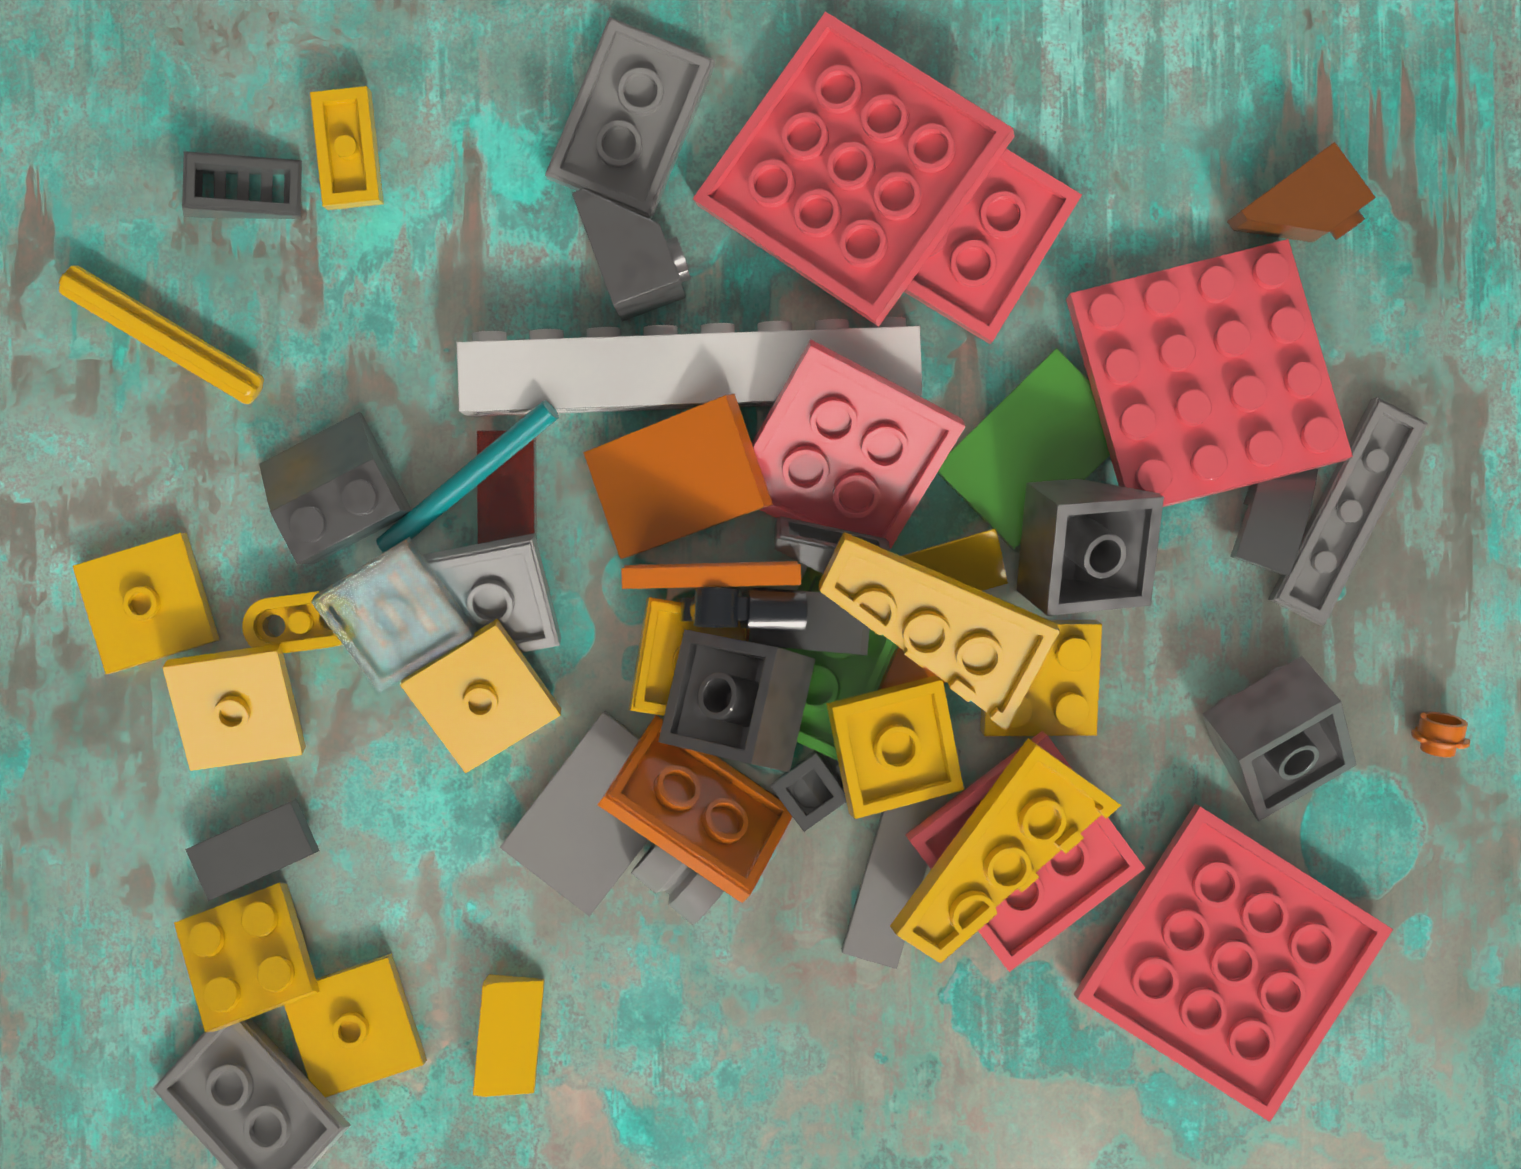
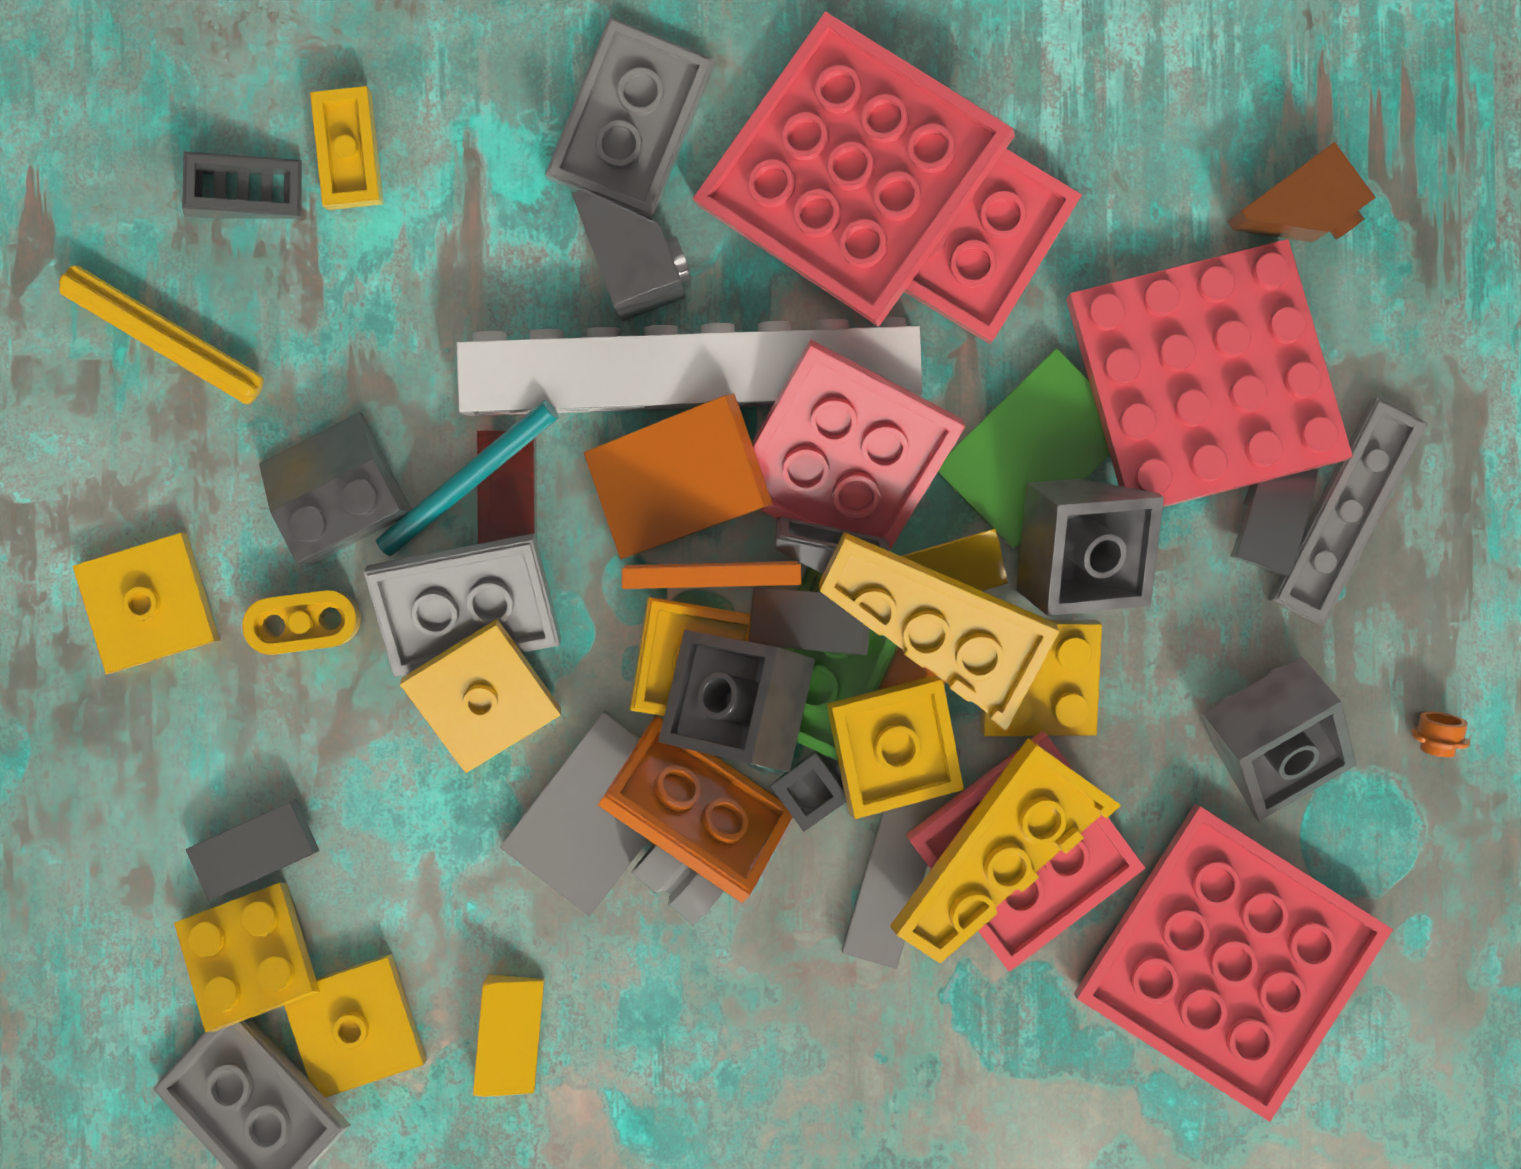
(234, 707): yellow plate -> none
(394, 615): clear light blue tile -> none
(754, 609): black bar -> none

